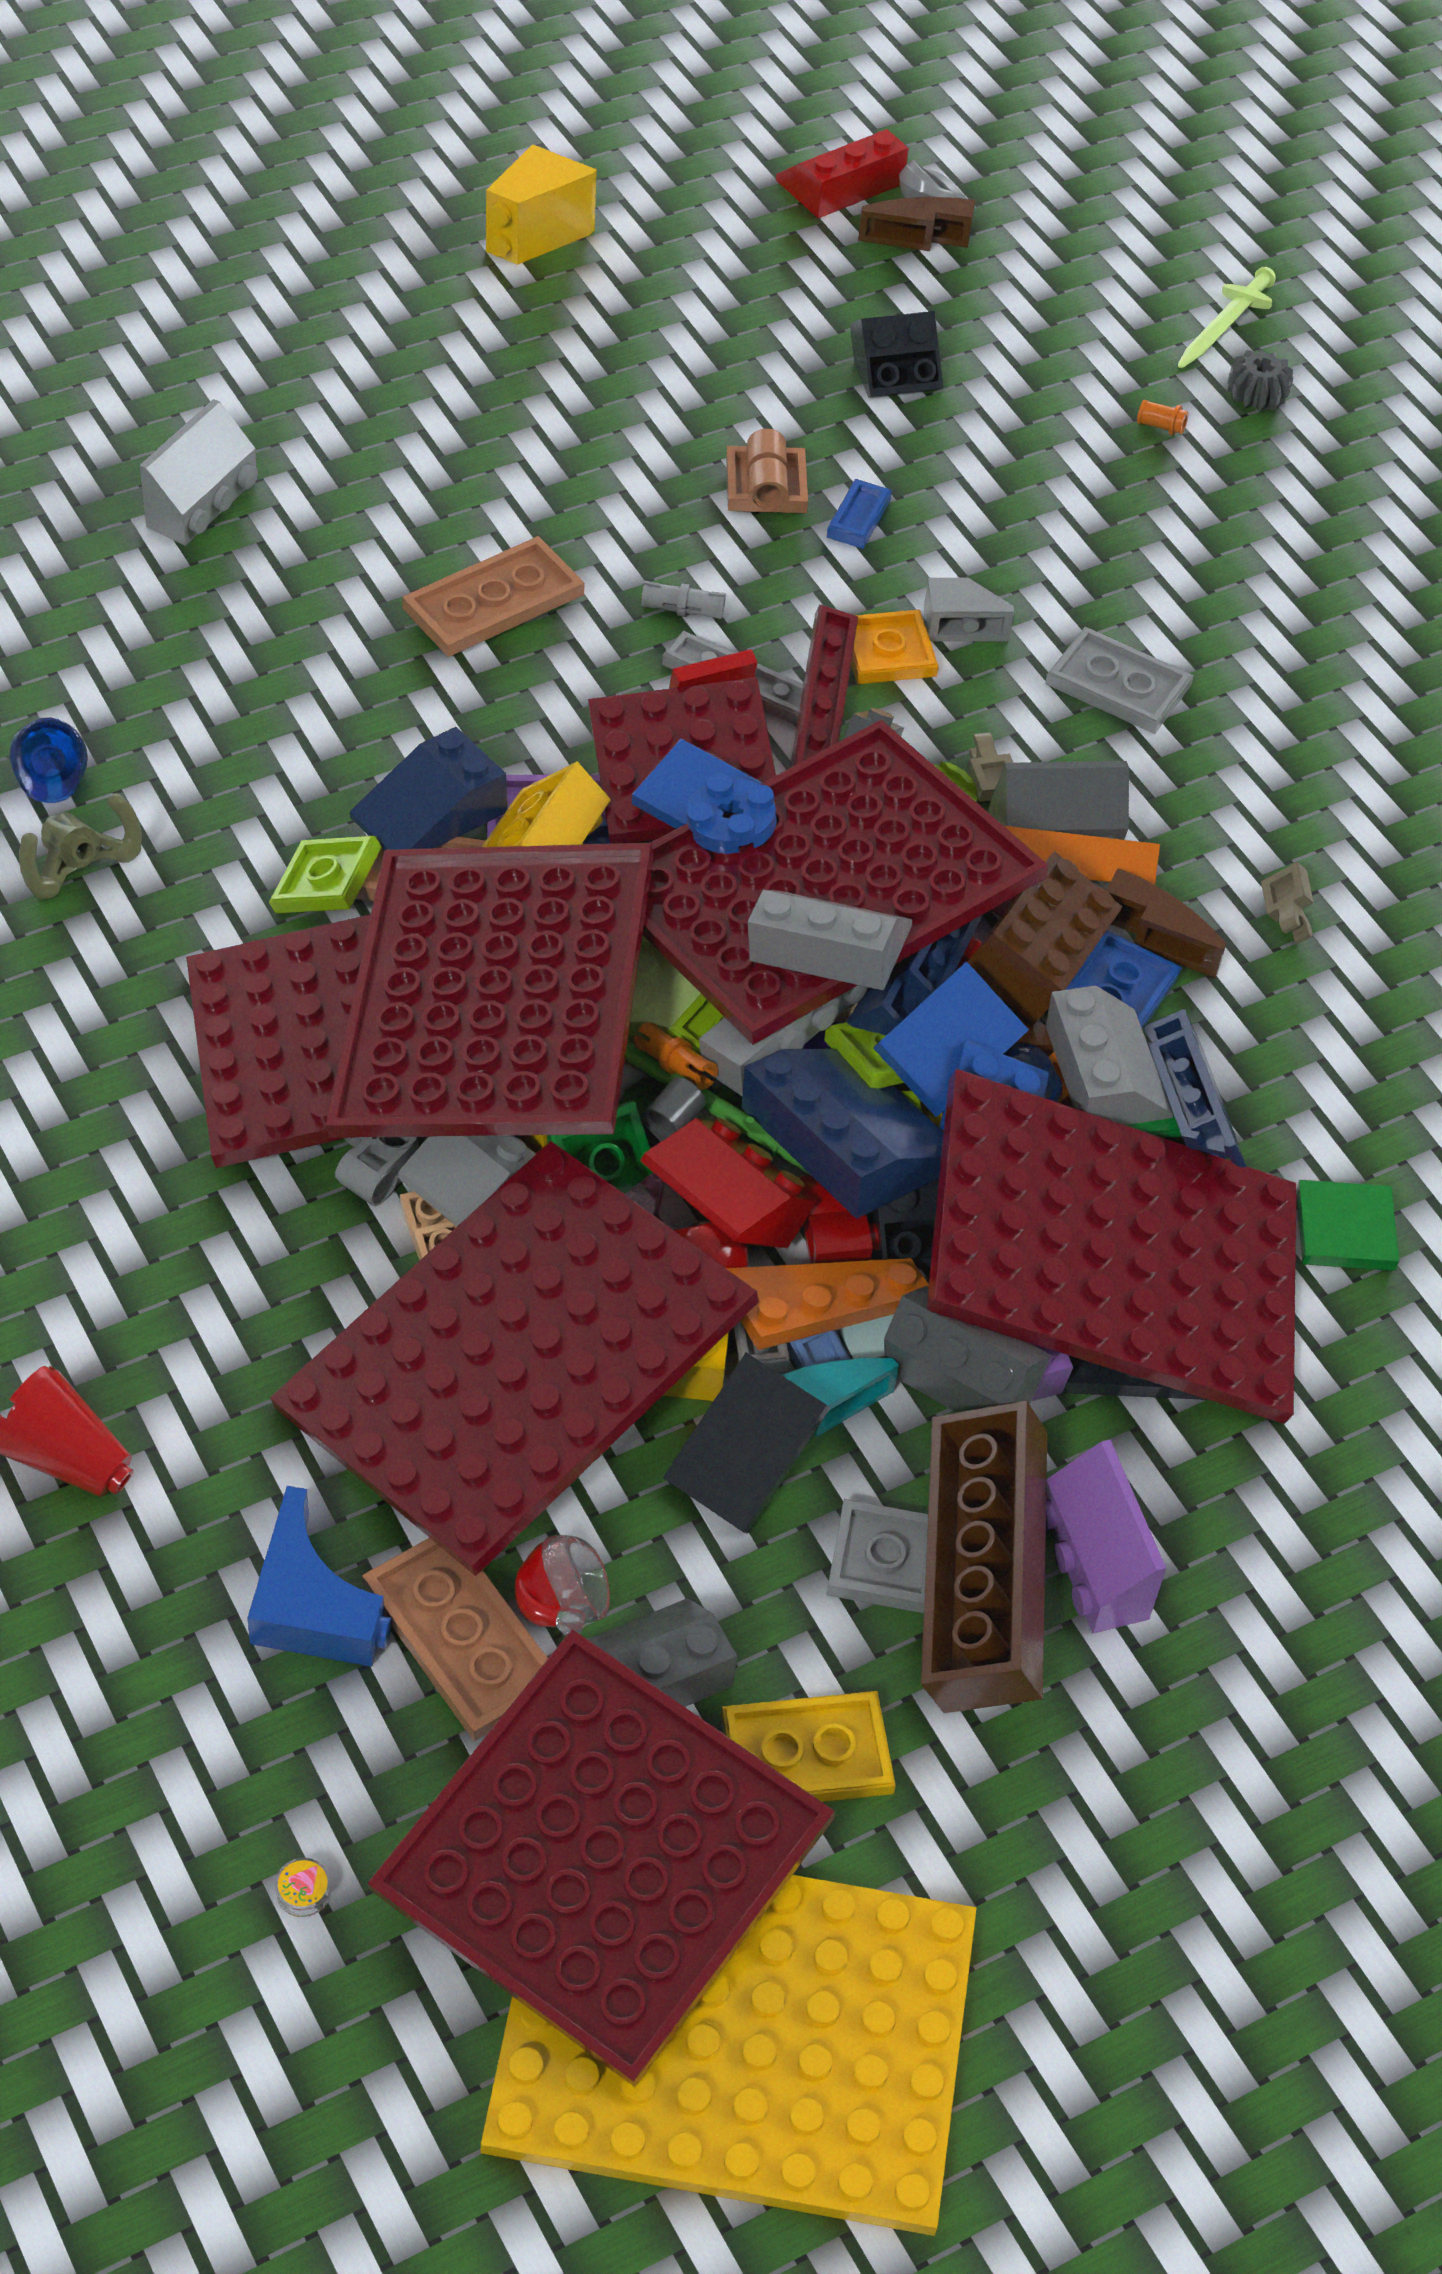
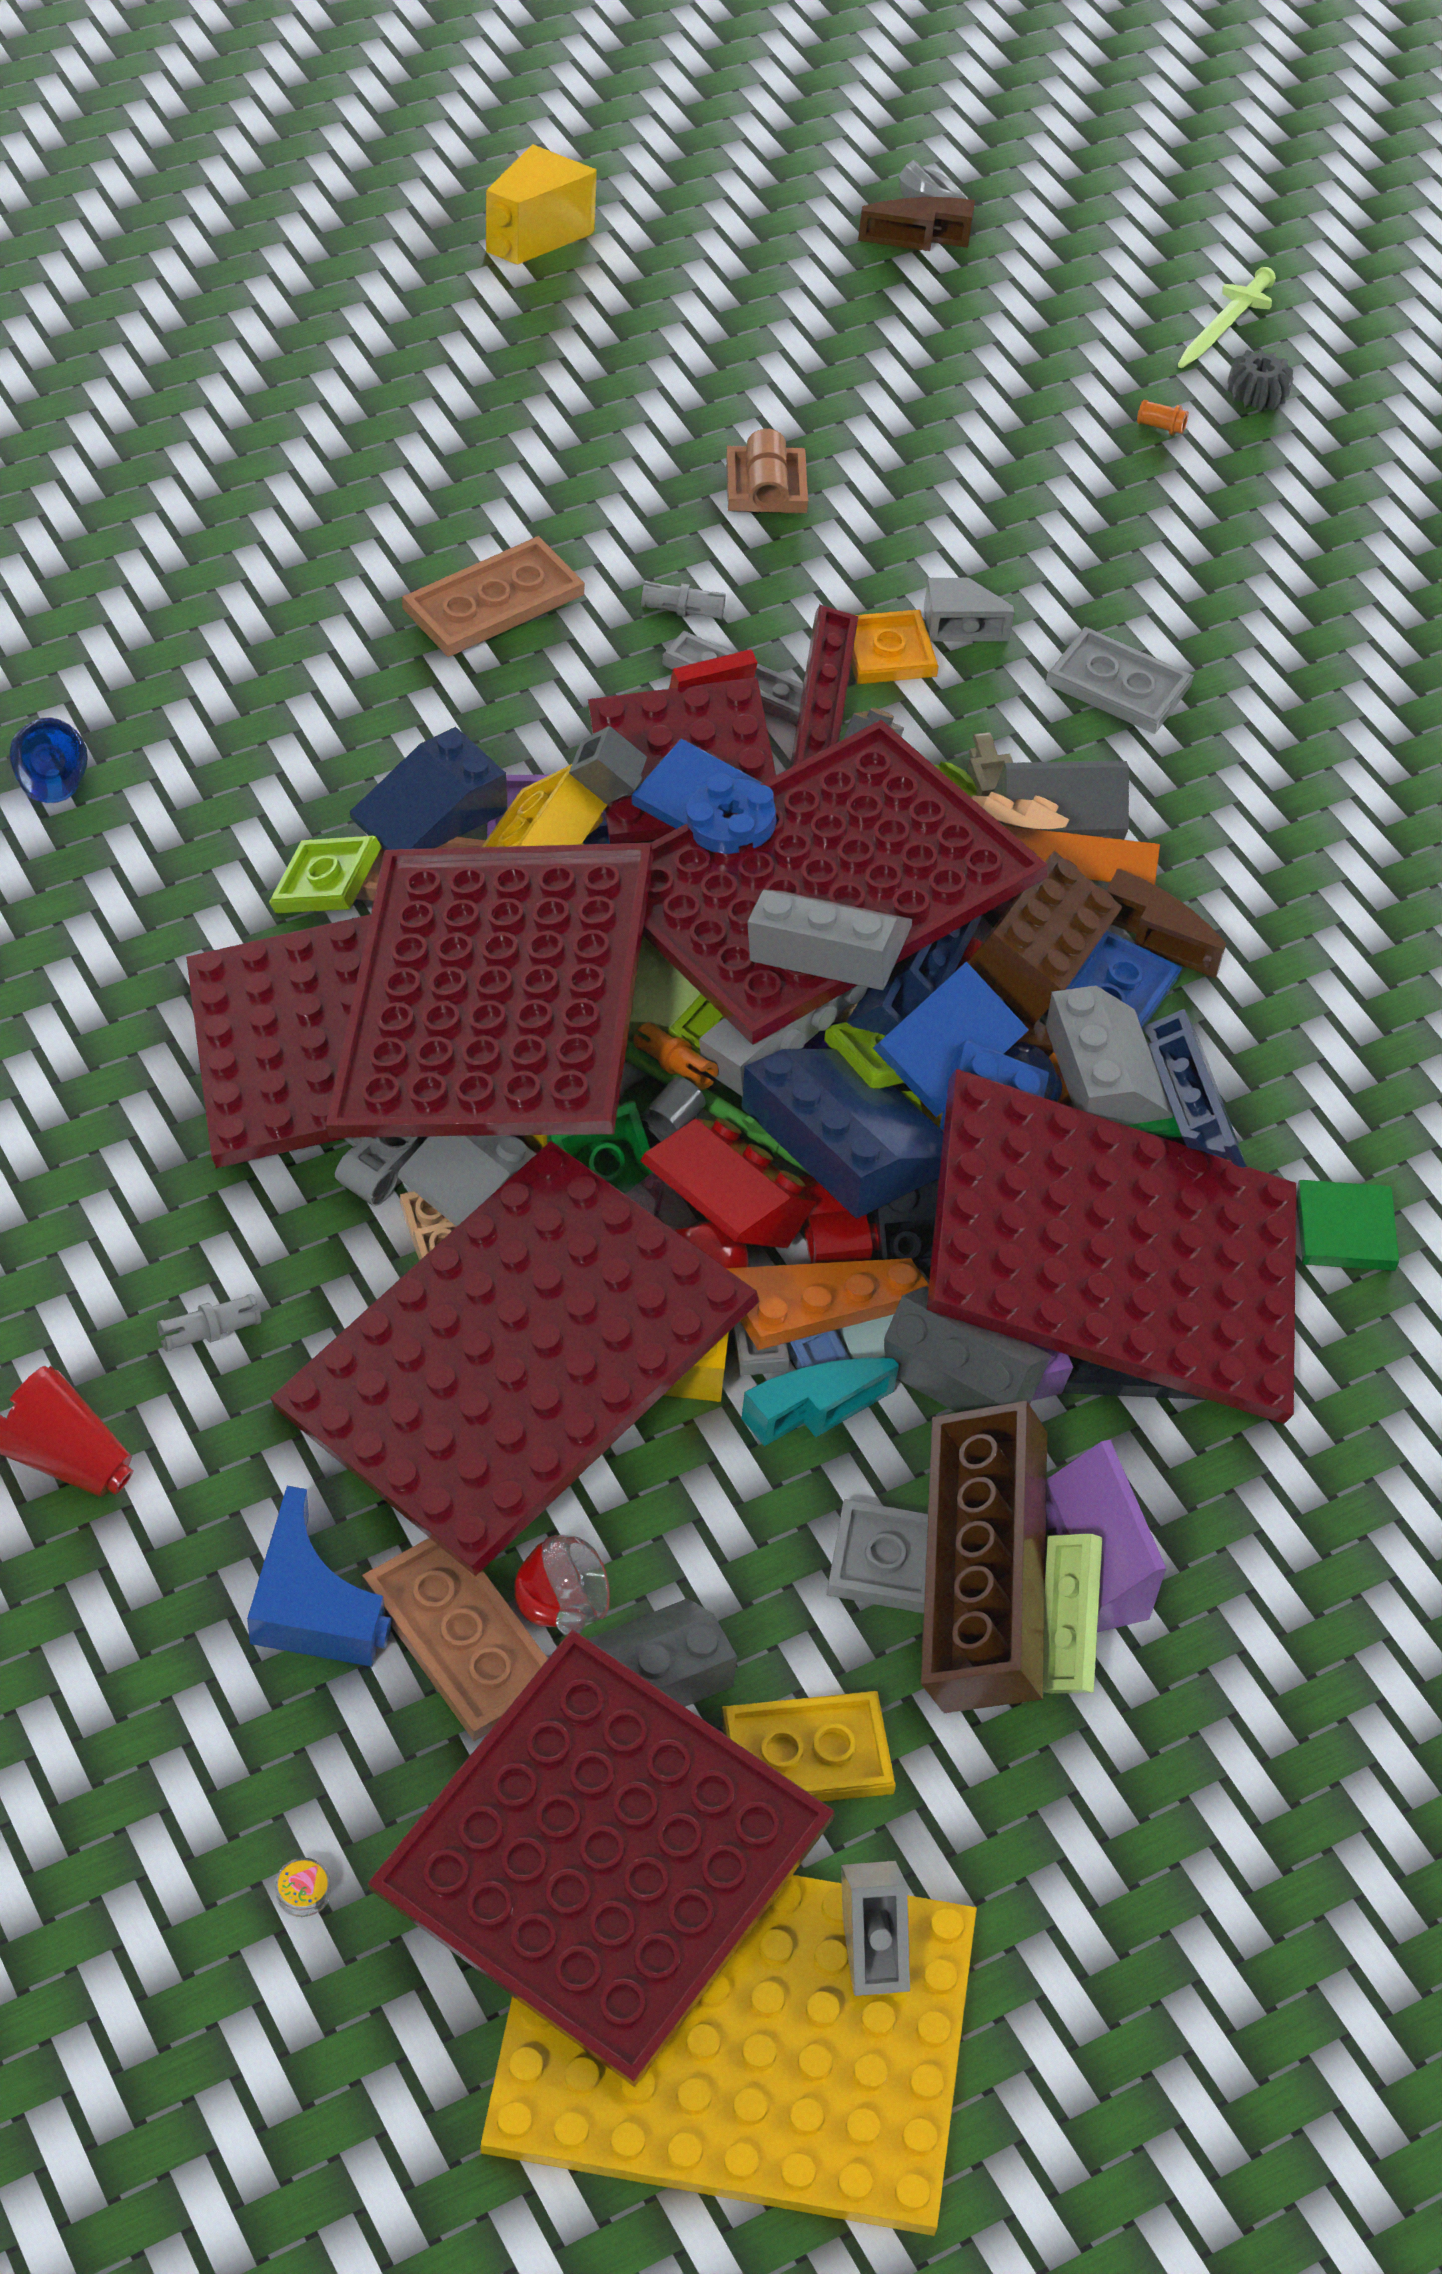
(75, 846): olive piece -> none
(197, 474): slope -> none
(208, 1322): none -> light grey pin
(608, 765): none -> dark grey brick
(746, 1443): black tile -> none
(847, 174): red slope -> none
(859, 513): blue tile -> none
(876, 1927): none -> light grey slope
(897, 353): black slope -> none
(1025, 813): none -> light nougat slope
(1071, 1612): none -> yellowish green plate
(1285, 898): dark tan plate -> none

